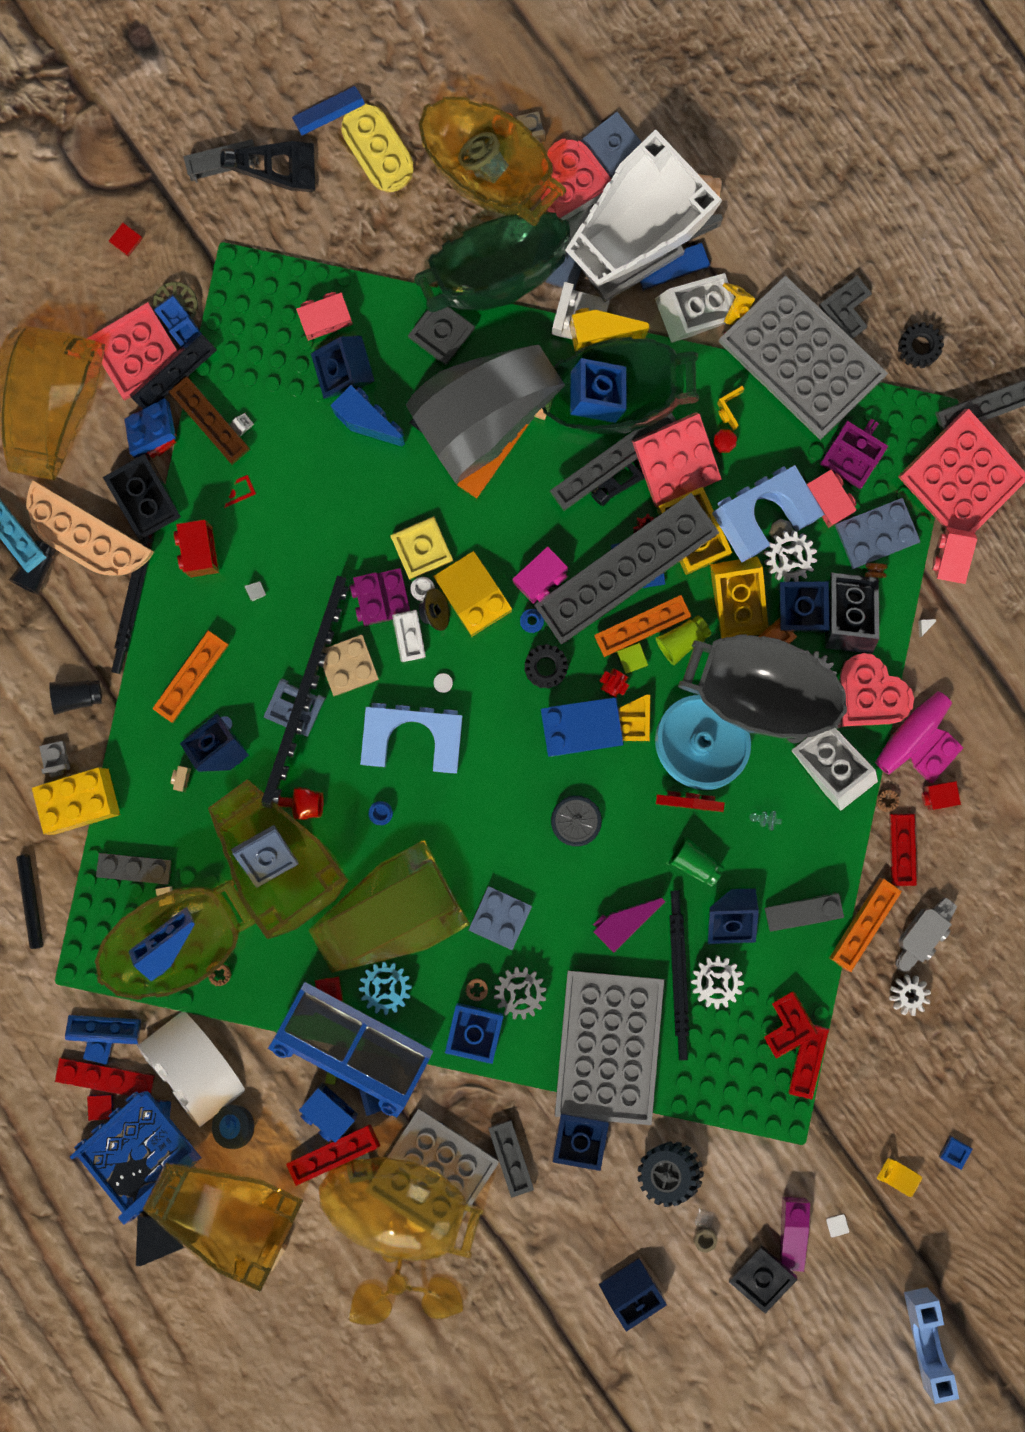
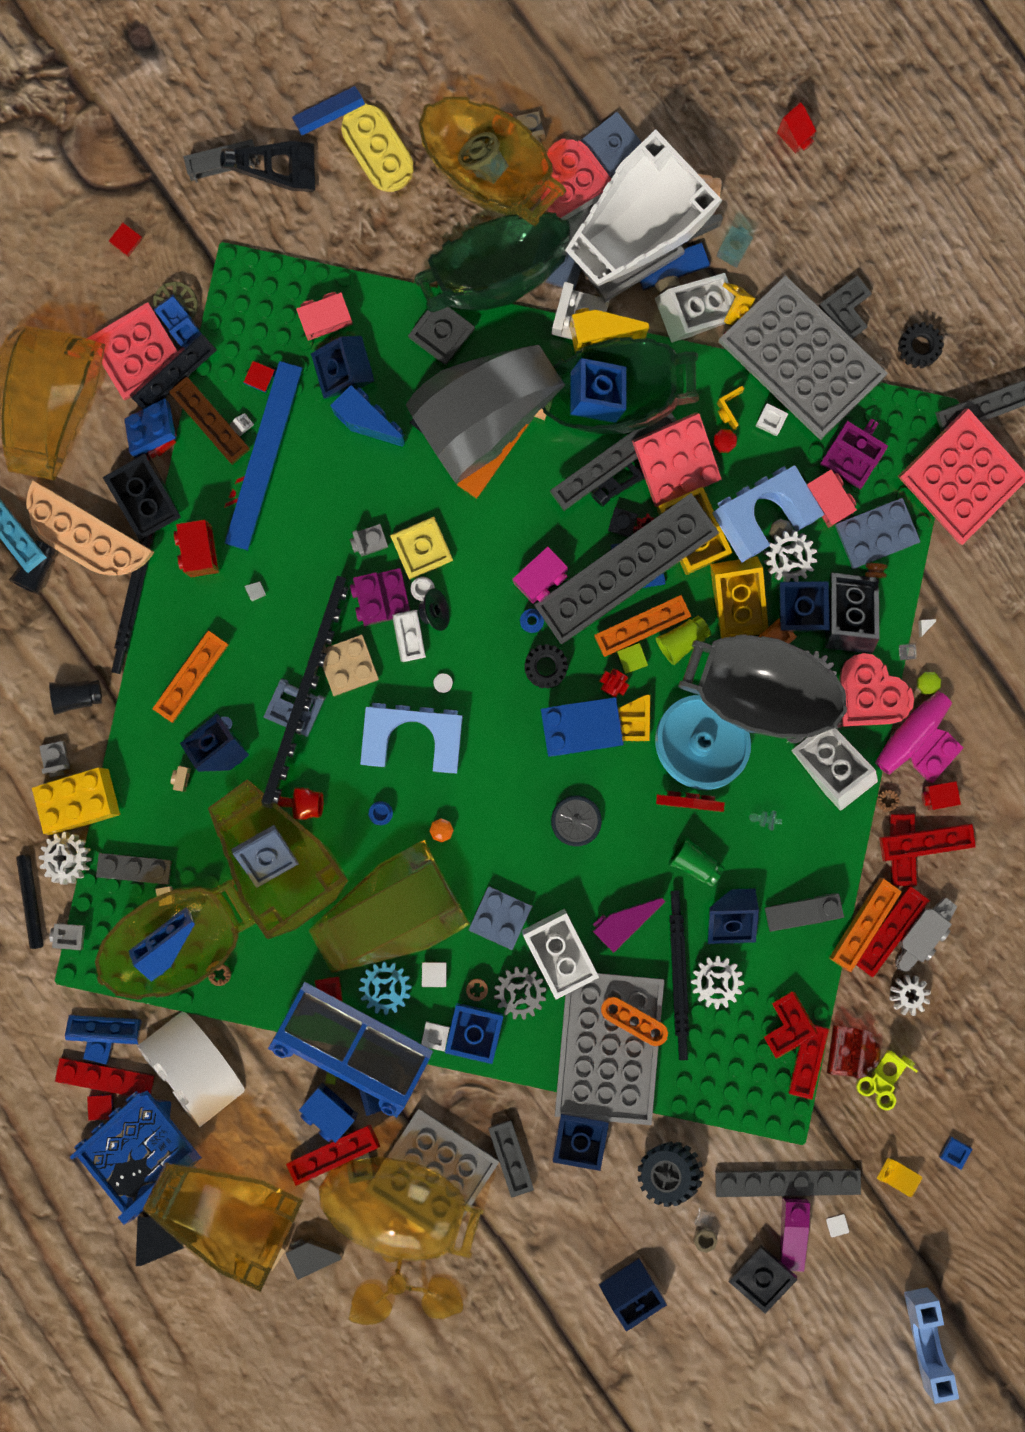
(67, 936): none -> light grey bracket
(75, 862): none -> white gear
(233, 1127): black wheel -> none
(259, 377): none -> red tile
(263, 456): none -> blue tile
(311, 1256): none -> dark grey slope
(368, 540): none -> light grey bracket
(433, 974): none -> white tile
(435, 1036): none -> white plate
(441, 830): none -> orange tile
(473, 593): yellow slope -> none
(560, 954): none -> white slope
(622, 522): none -> black plate
(644, 1026): none -> orange plate
(667, 283): none -> dark tan tile
(732, 255): none -> clear light blue brick
(771, 419): none -> white plate
(787, 1183): none -> dark grey plate
(797, 129): none -> red slope
(852, 1052): none -> clear red slope
(883, 1084): none -> neon yellow piece
(892, 930): none -> red plate
(908, 651): none -> clear piece
(927, 842): none -> red tile
(928, 683): none -> lime tile
(954, 555): coral brick -> none

